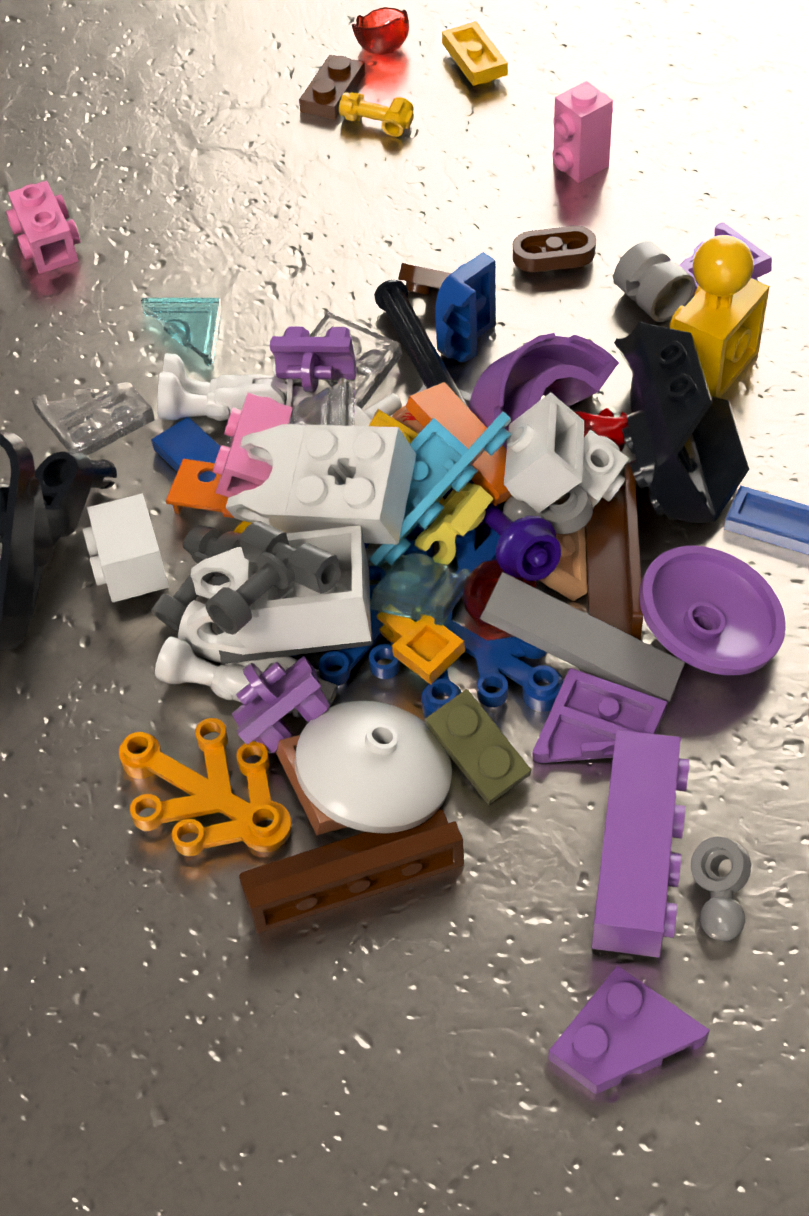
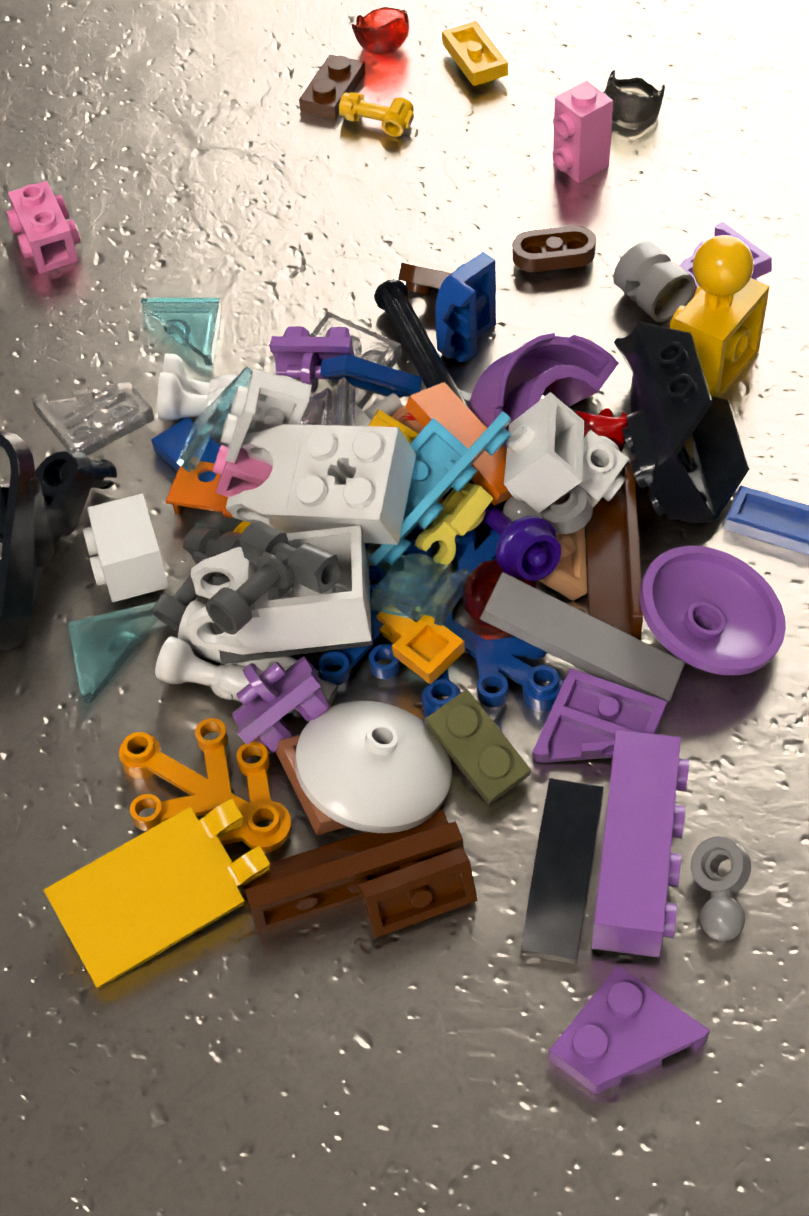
(105, 643): none -> clear light blue tile
(154, 891): none -> yellow tile
(210, 422): none -> clear light blue tile
(263, 405): none -> white bracket
(370, 376): none -> blue tile
(418, 892): none -> reddish brown plate
(562, 871): none -> black slope
(634, 101): none -> clear smoke hair

